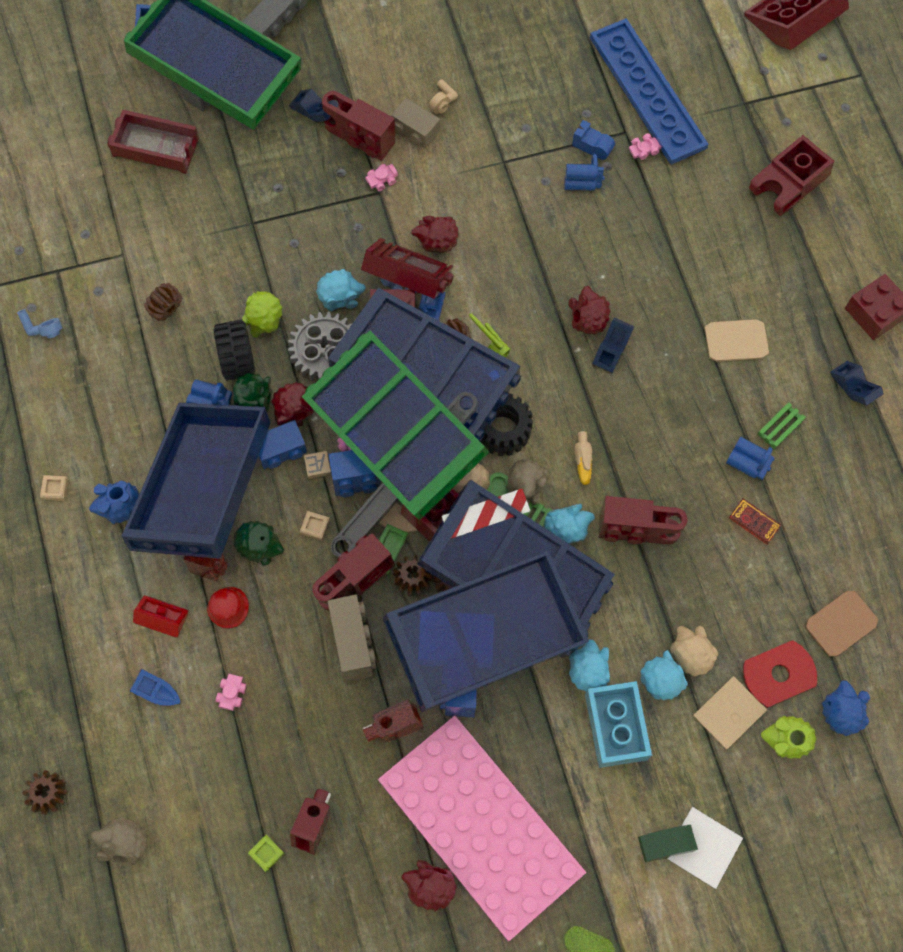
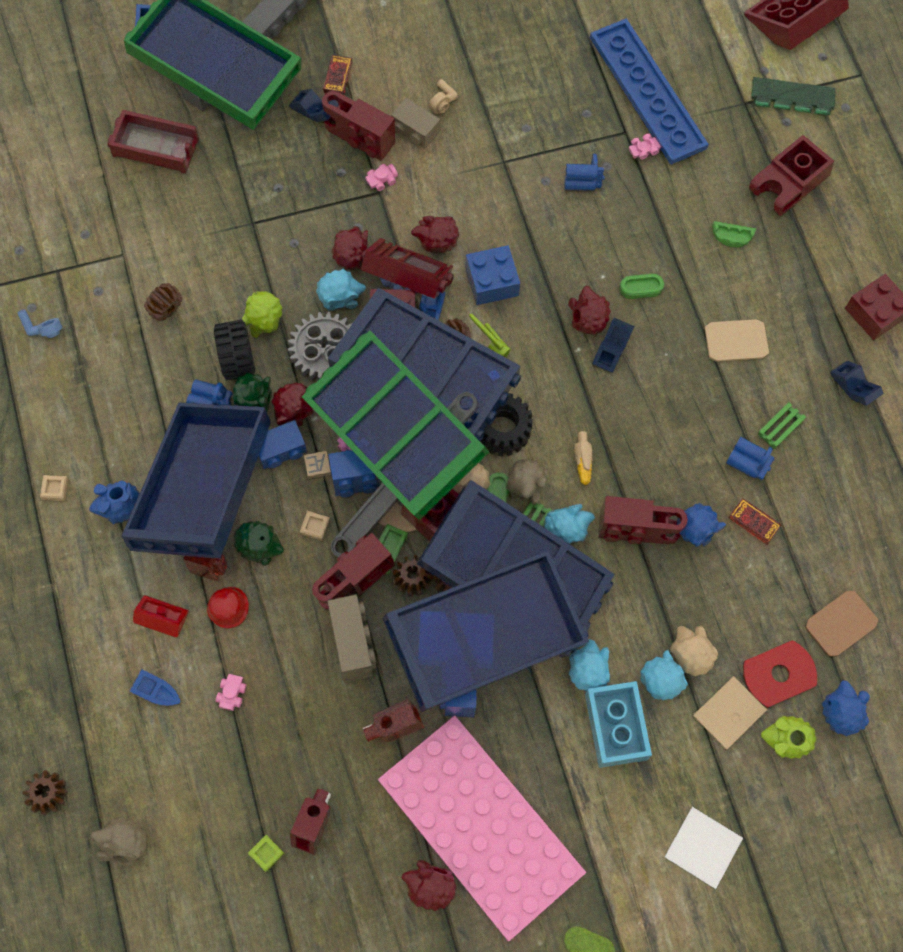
(338, 74): none -> clear red tile
(350, 248): none -> dark red animal
(489, 513): sticker -> none
(492, 275): none -> blue brick
(592, 141): blue leg -> none
(641, 286): none -> bright green tile
(667, 843): dark green slope -> none
(701, 525): none -> blue animal
(732, 235): none -> bright green tile
(786, 93): none -> clear green windscreen

